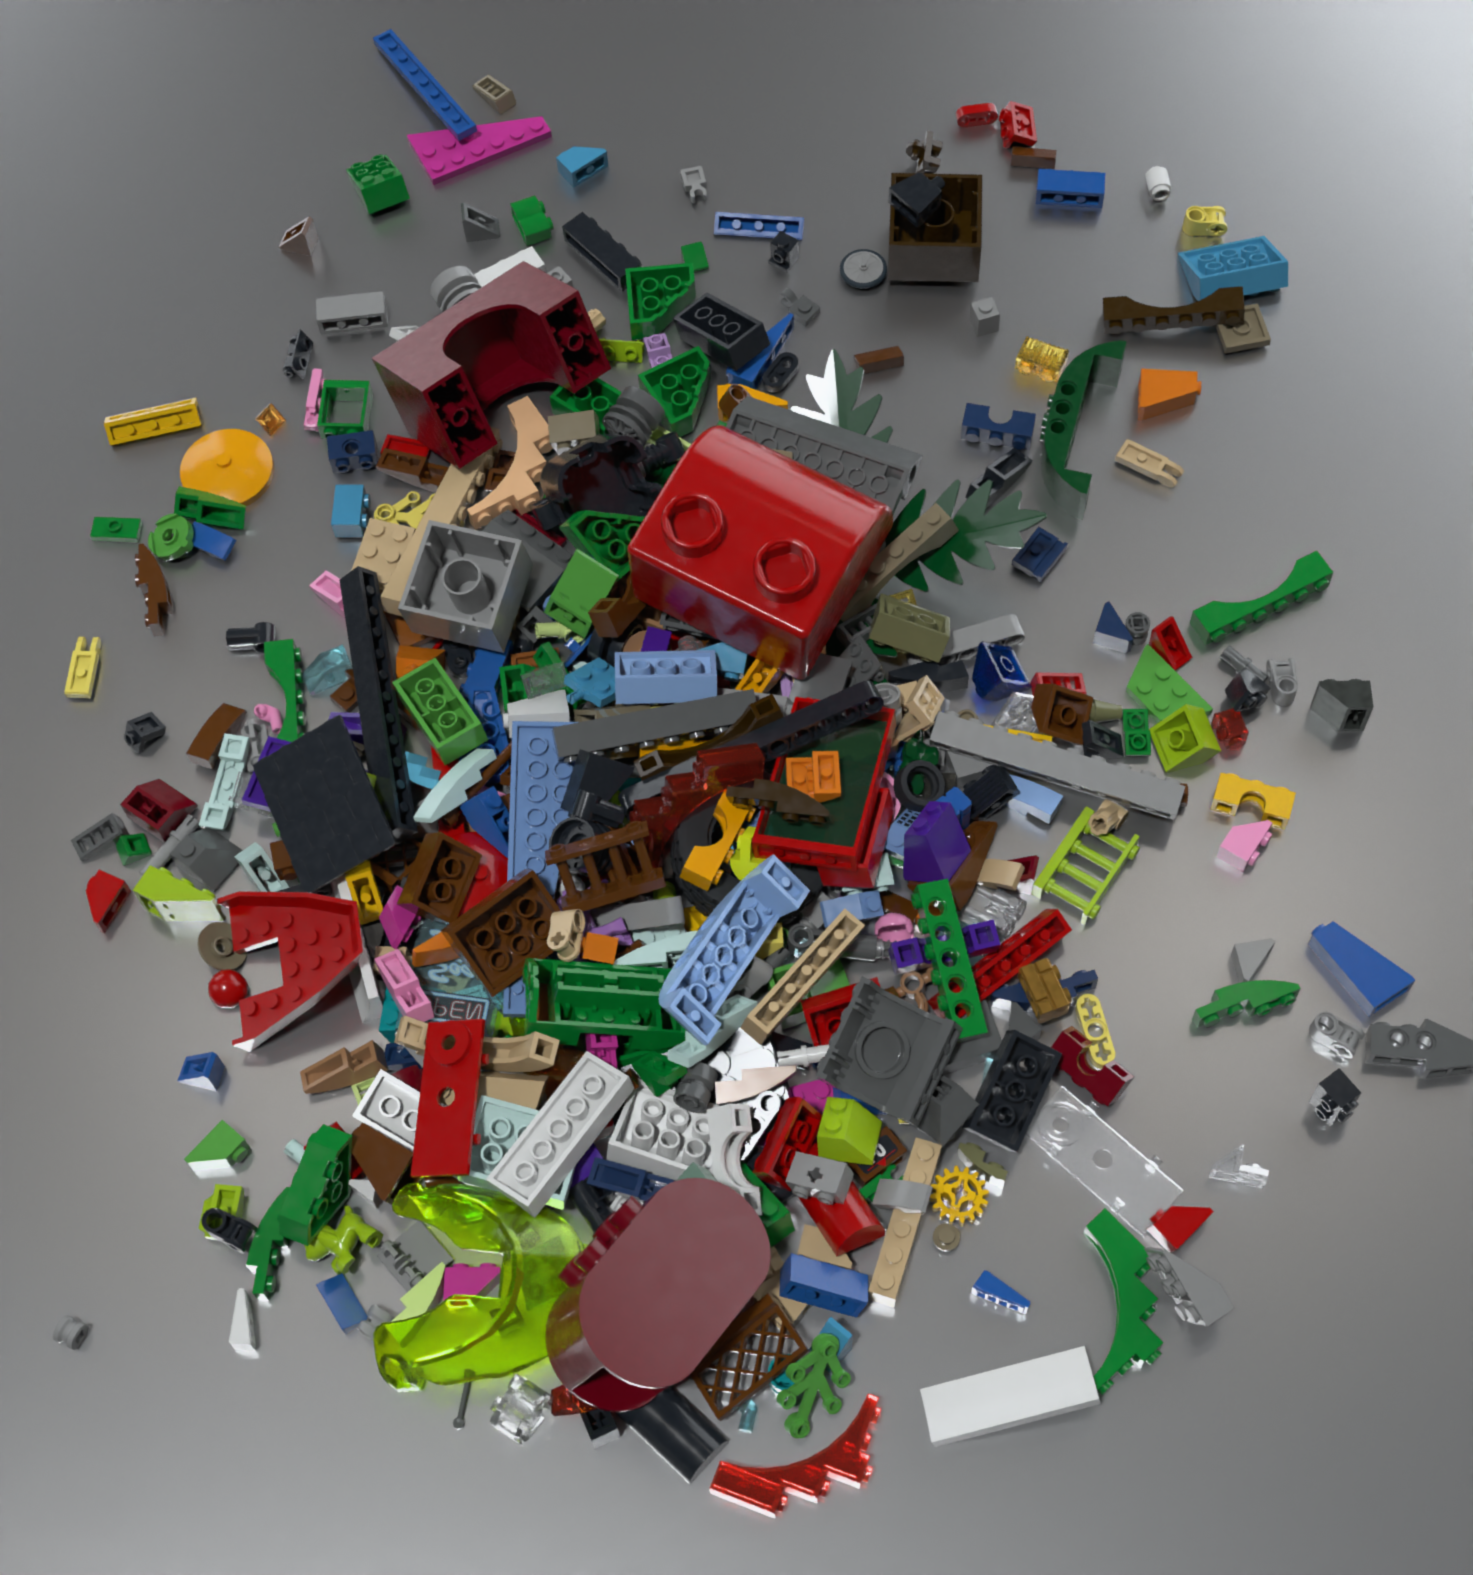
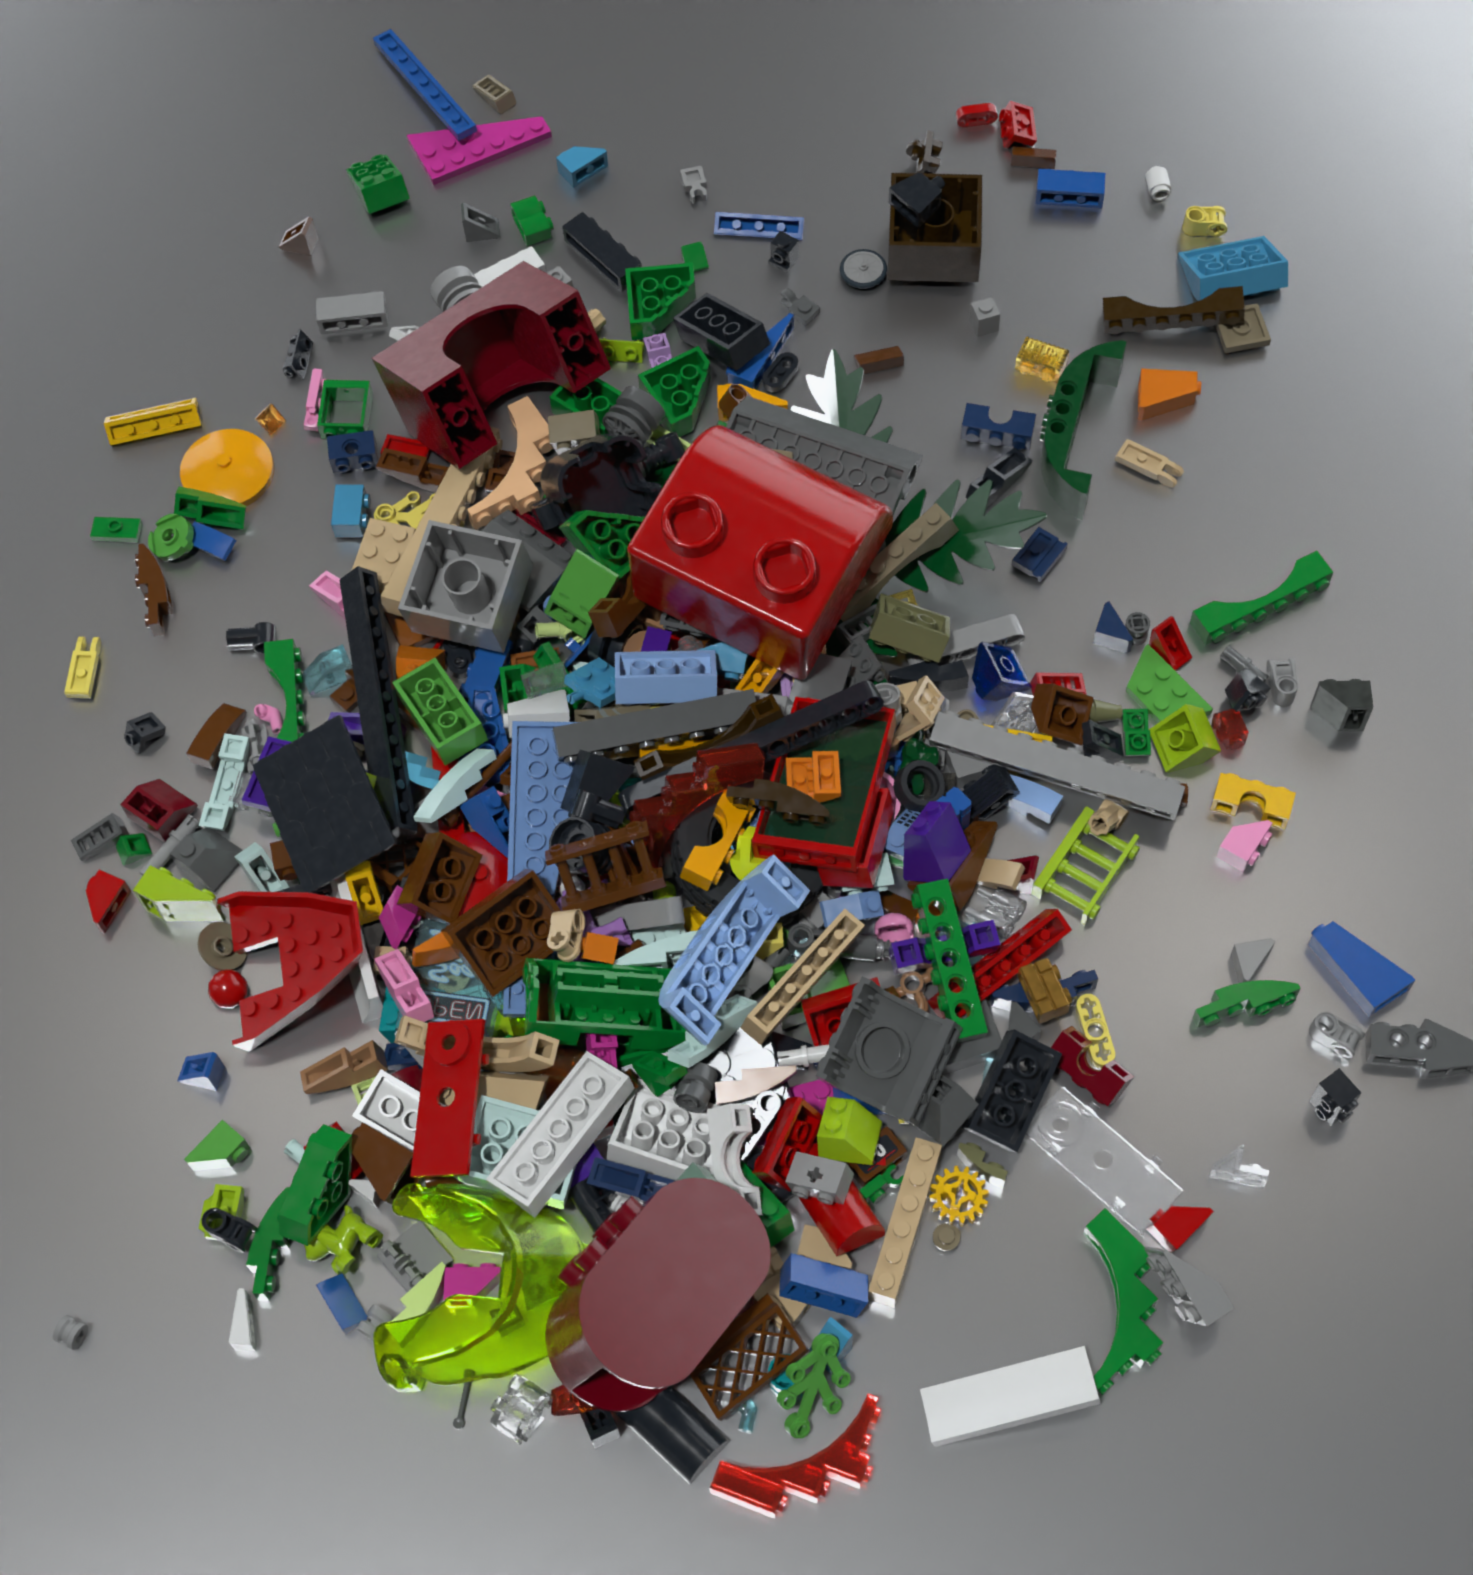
(902, 1195): light grey slope -> none
(996, 1291): blue slope -> none

